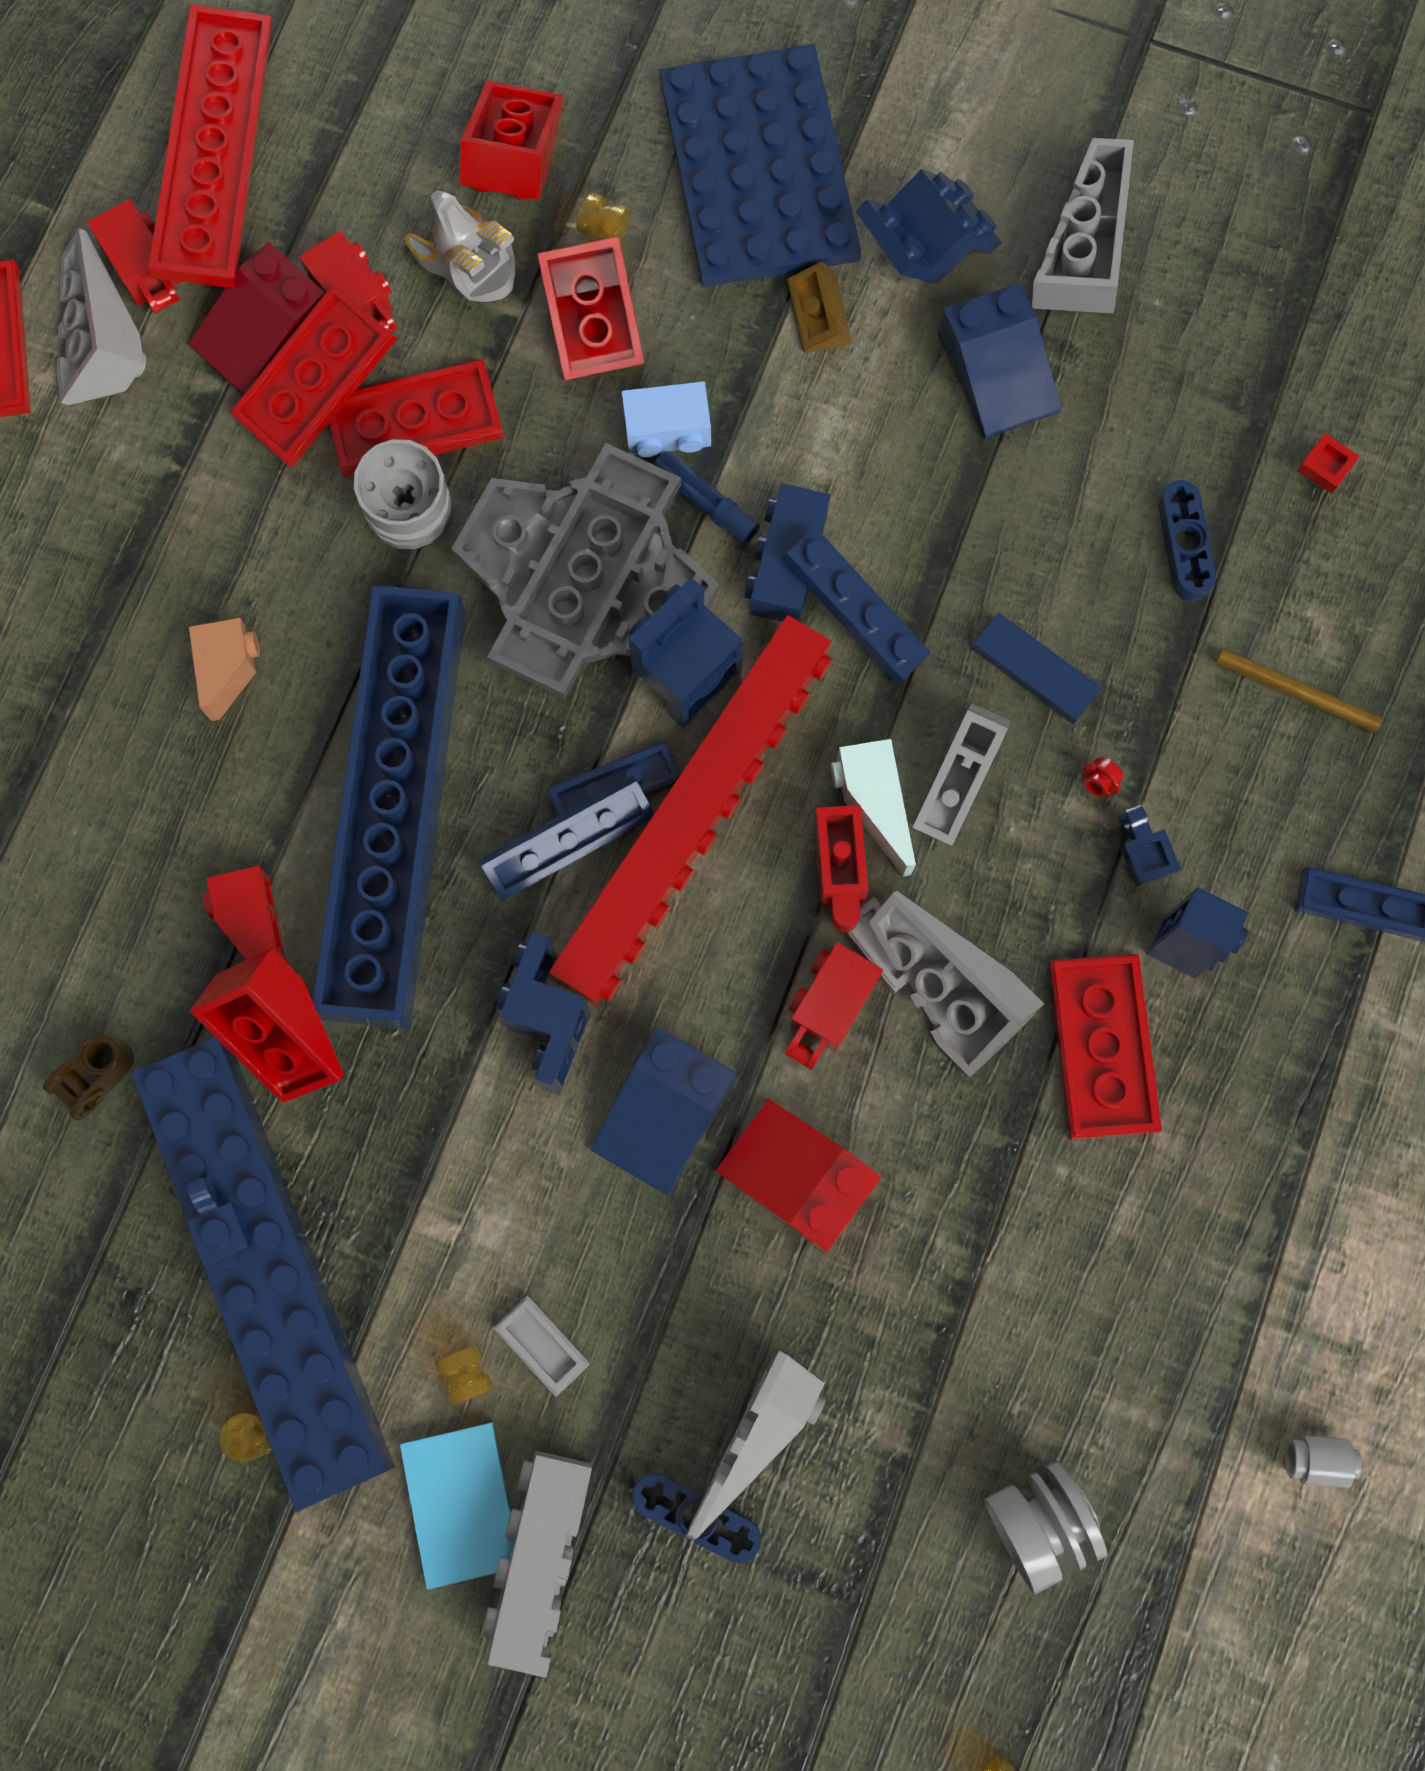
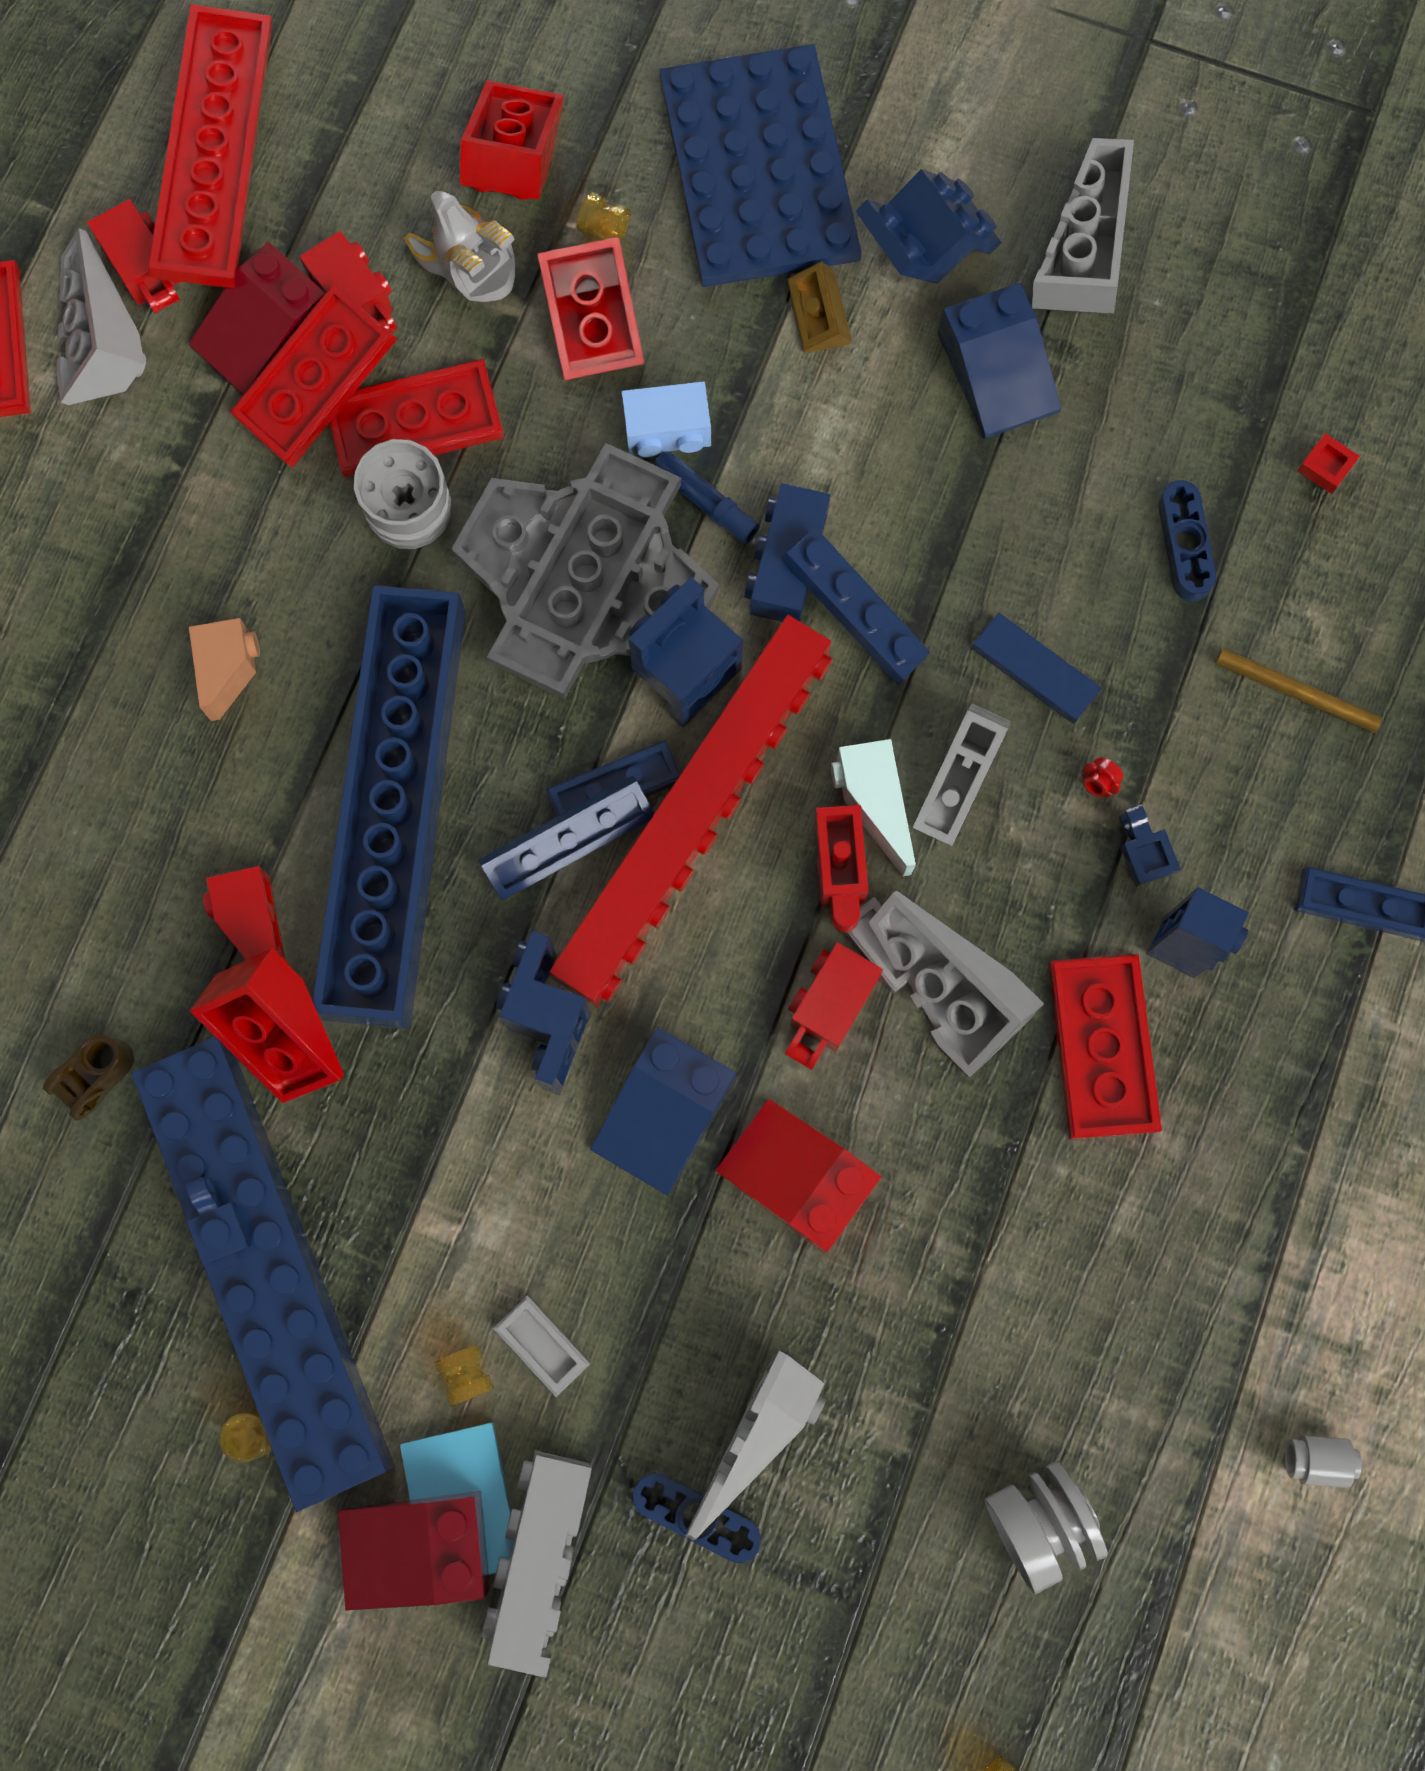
(414, 1552): none -> dark red slope

